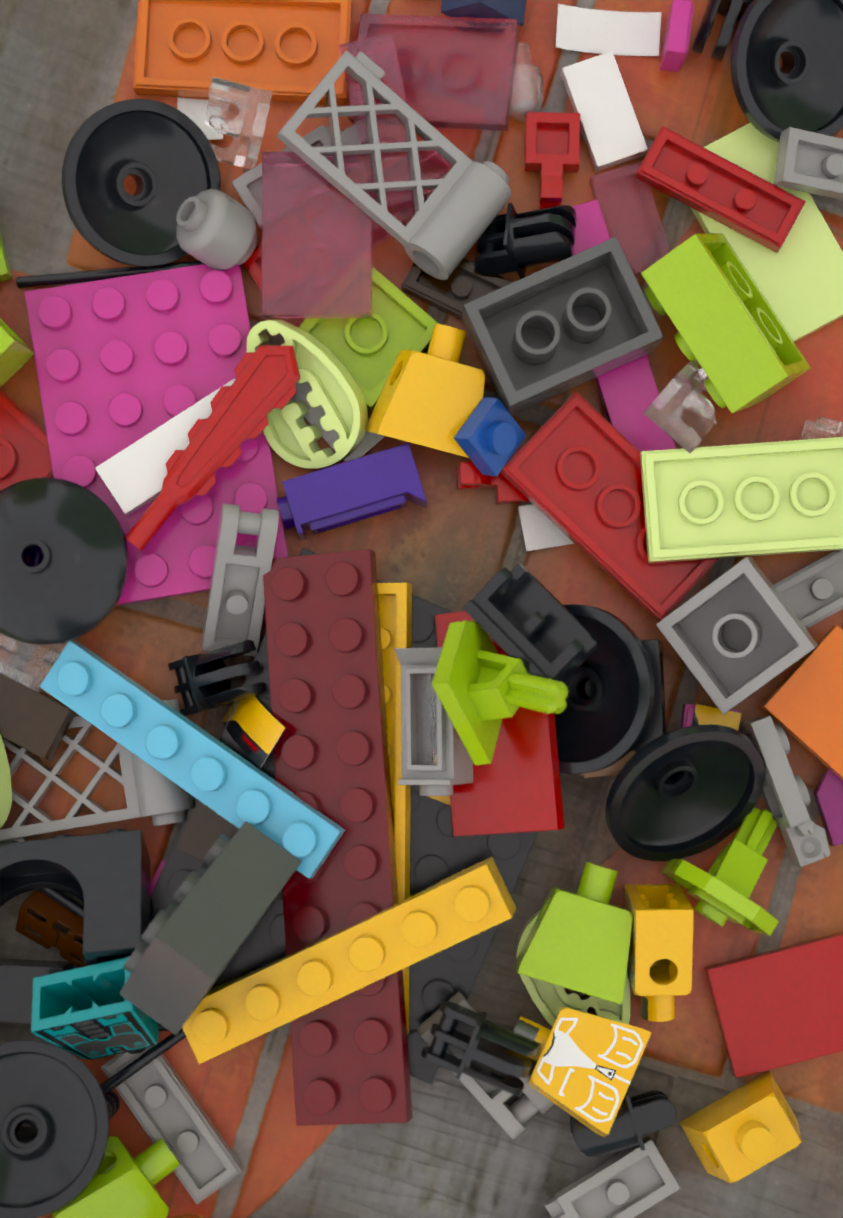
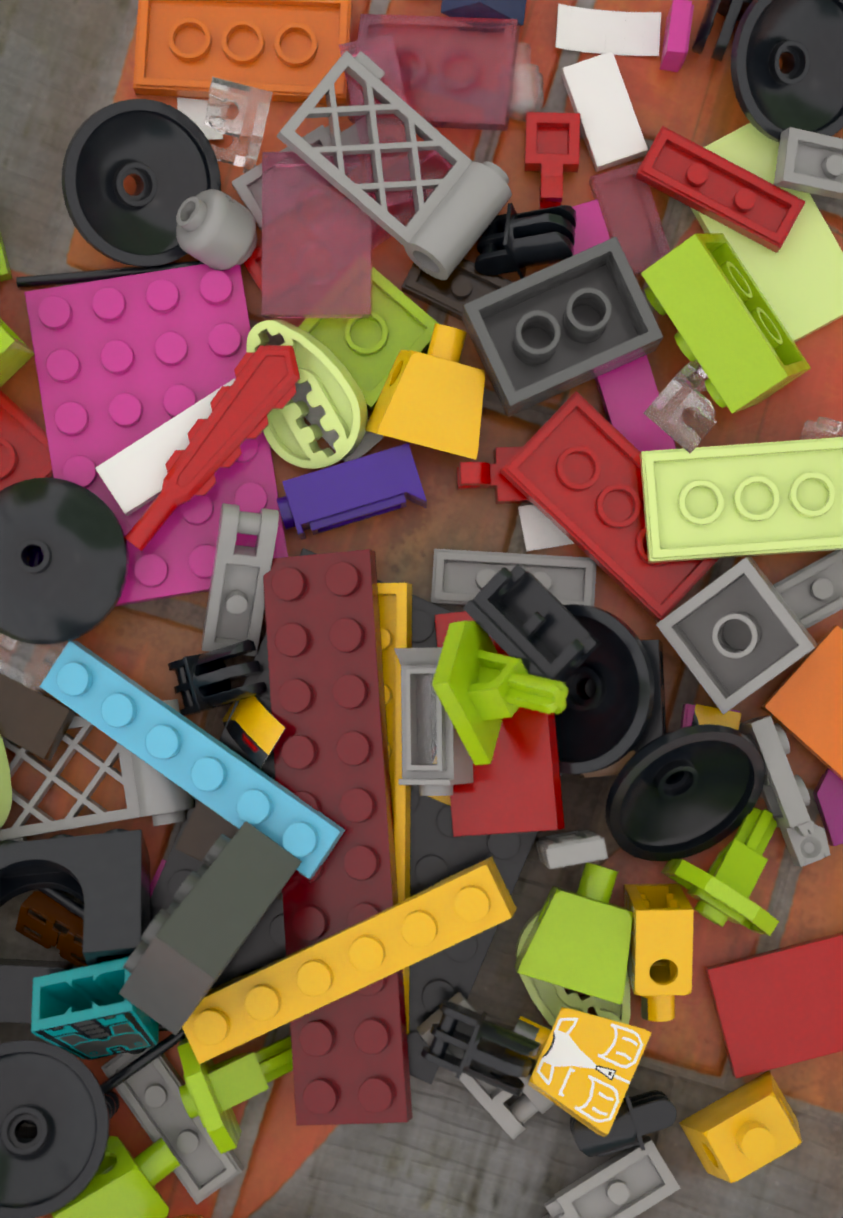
(218, 1087): none -> lime piece
(463, 574): none -> light grey tile
(490, 436): blue plate -> none
(570, 848): none -> light grey tile

